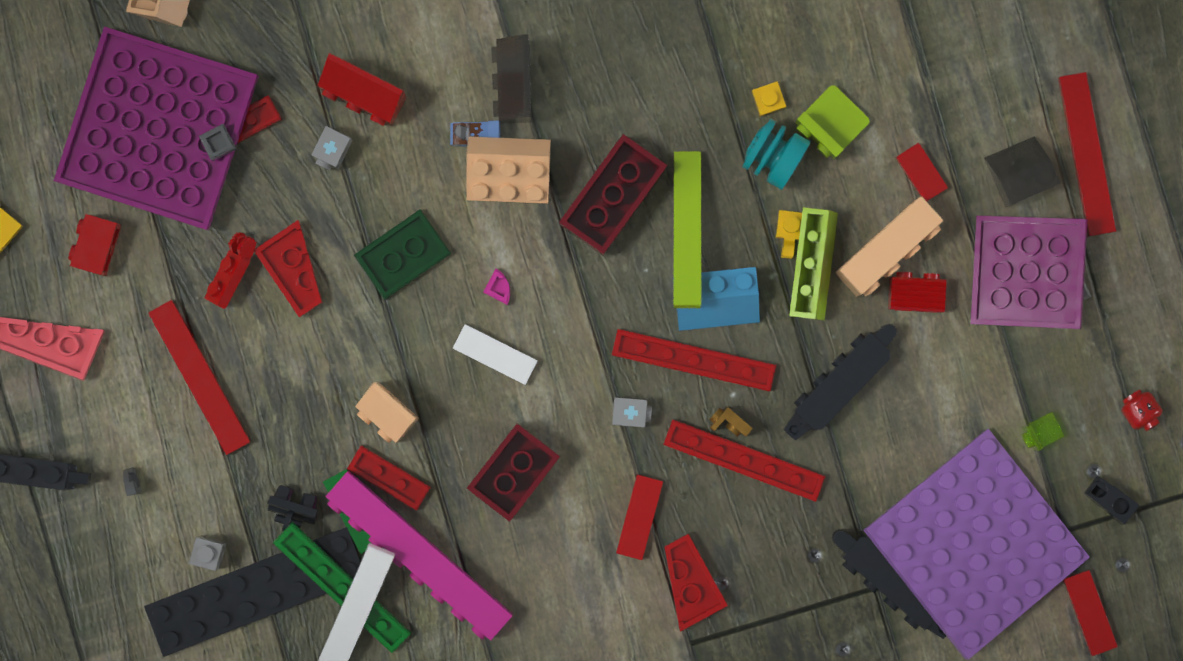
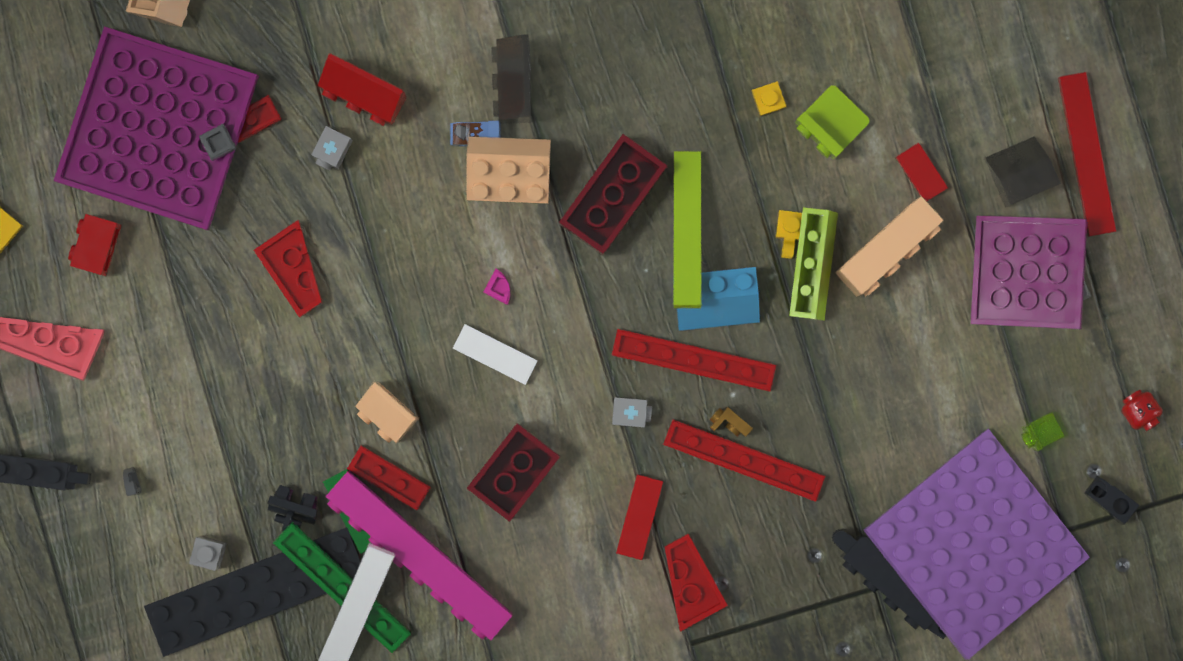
(199, 377): red tile -> none
(231, 270): red hinge -> none
(402, 254): dark green tile -> none
(775, 154): teal wheel -> none
(842, 383): black hinge -> none
(917, 294): red brick -> none
(1090, 612): red tile -> none

